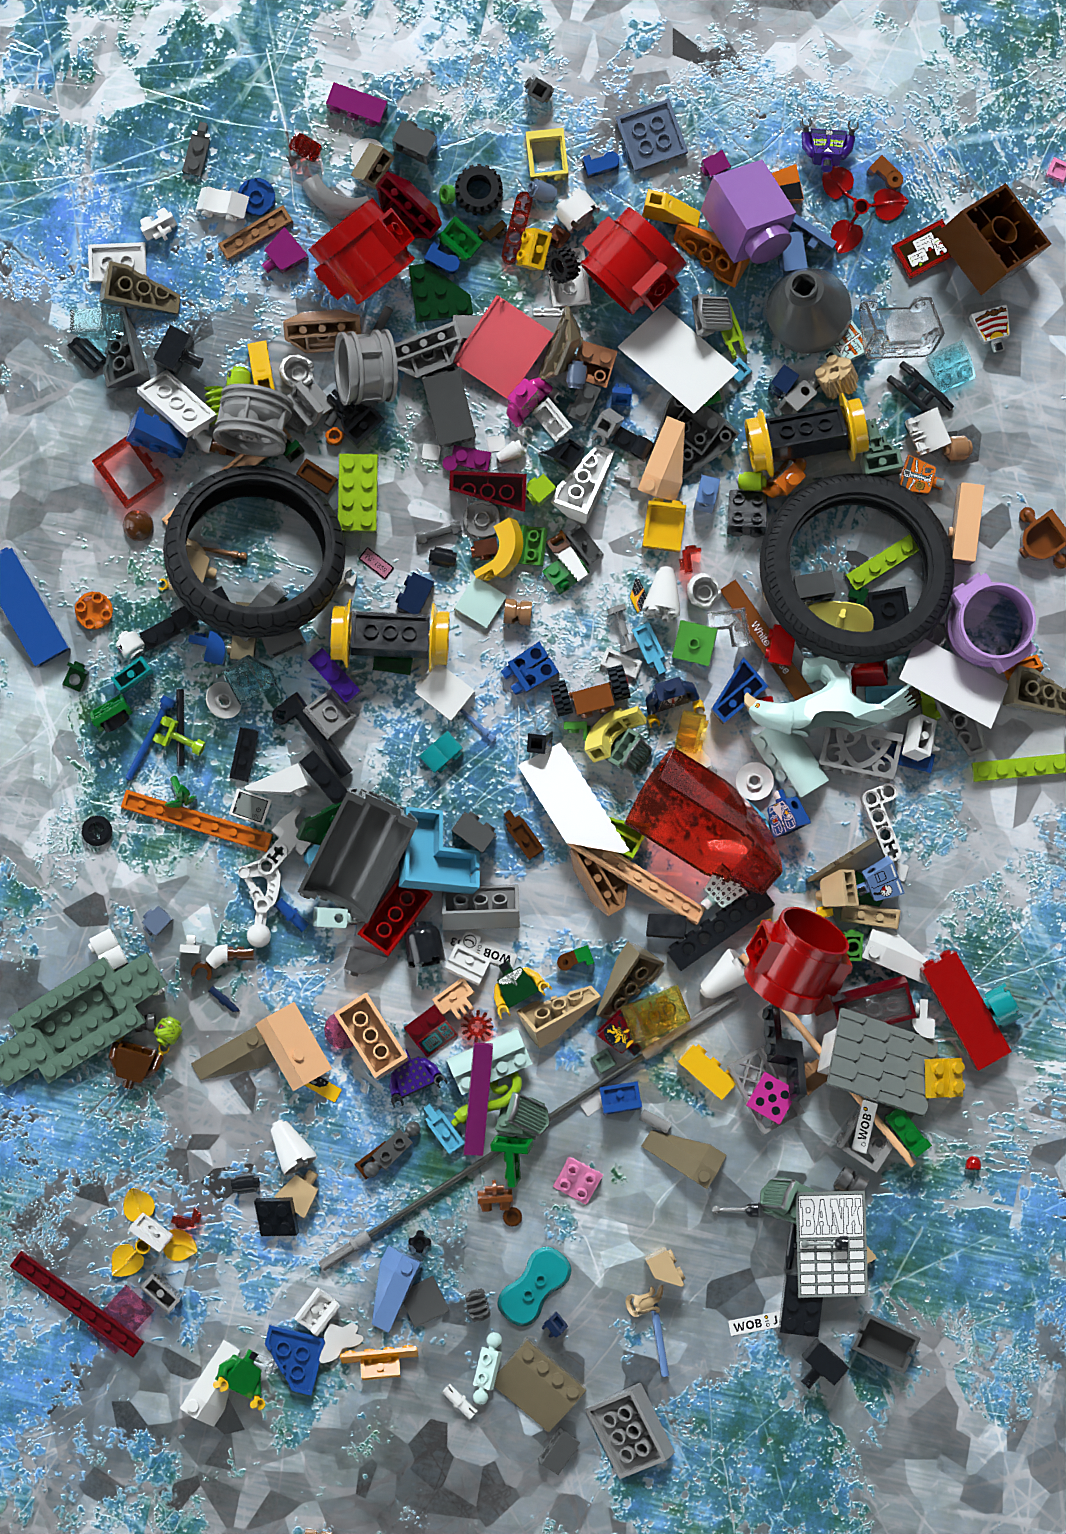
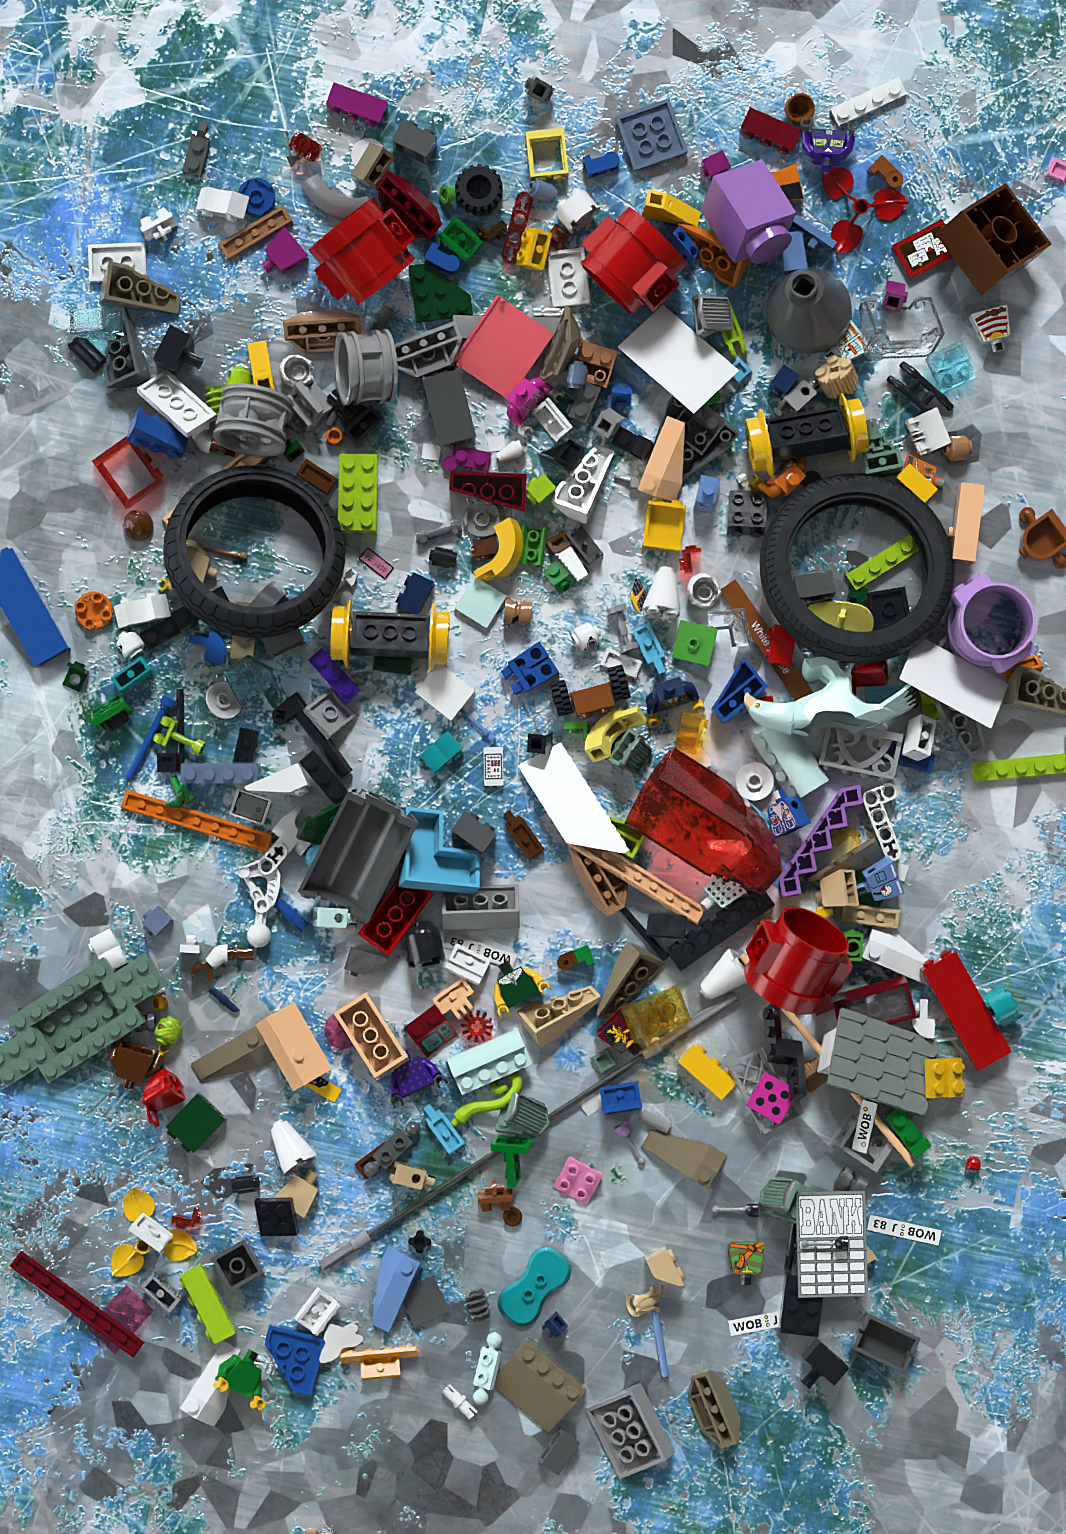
(89, 825): black gear -> none
(142, 611): none -> white brick
(159, 1002): none -> light orange hinge
(161, 1093): none -> red piece
(166, 762): none -> black plate
(195, 1123): none -> dark green brick
(208, 1303): none -> lime brick
(220, 772): none -> sand blue brick
(238, 1264): none -> dark grey brick
(402, 1174): none -> tan torso
(470, 941): white sticker -> none
(478, 1098): magenta tile -> none
(493, 766): none -> white tile
(570, 269): black tyre -> none
(585, 636): none -> white head
(623, 1131): none -> hinge
(642, 931): none -> black bar
(683, 244): none -> blue leg
(714, 1408): none -> dark tan wedge
(746, 1258): none -> torso
(752, 481): lime brick -> none
(770, 131): none -> dark red brick
(798, 107): none -> dark orange piece
(811, 476): none -> reddish brown tile
(819, 839): none -> medium lavender brick
(840, 836): none -> clear yellow bracket
(868, 102): none -> white plate
(894, 296): none -> magenta brick
(904, 1230): none -> white sticker
(916, 483): none -> yellow tile

